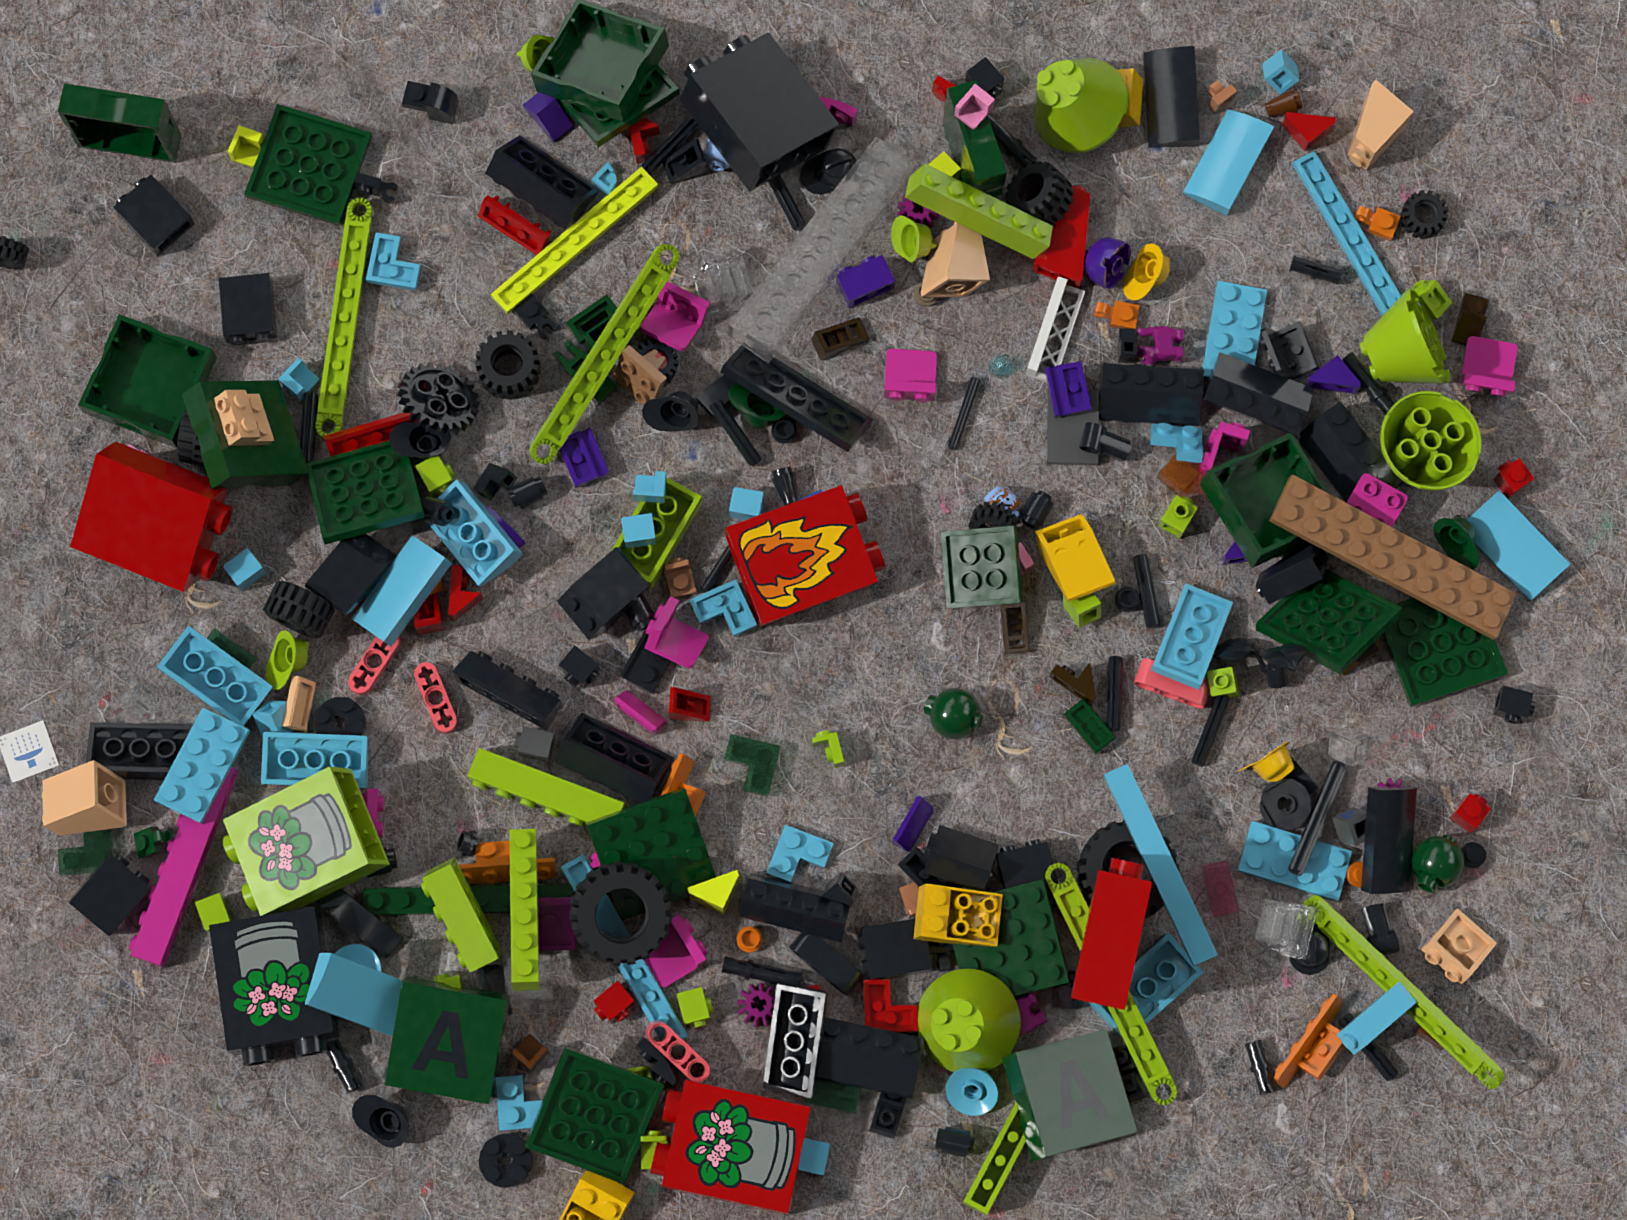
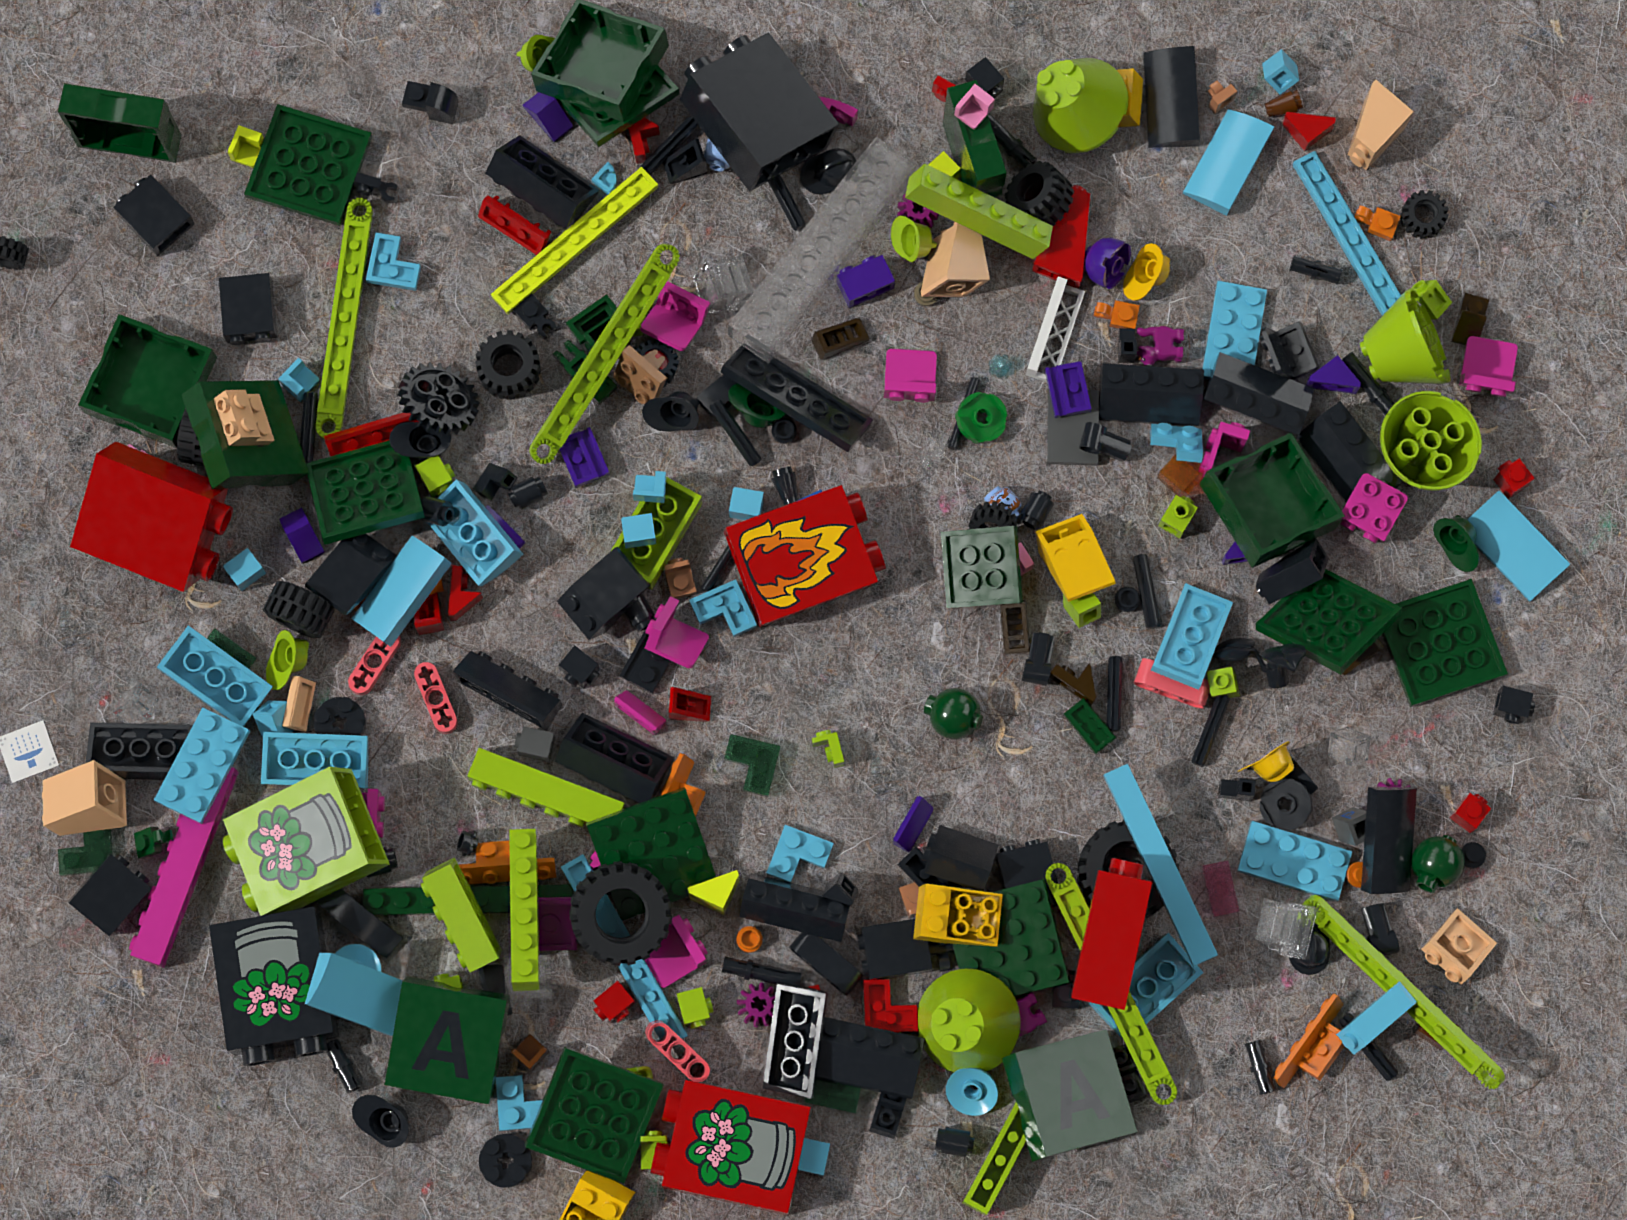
(213, 910): lime panel -> none
(301, 535): none -> dark purple slope
(661, 1069): black slope -> none
(967, 417): none -> green plate
(1038, 665): none -> black piece
(1238, 790): none -> black piece
(1317, 818): black axle -> none
(1392, 557): medium nougat plate -> none

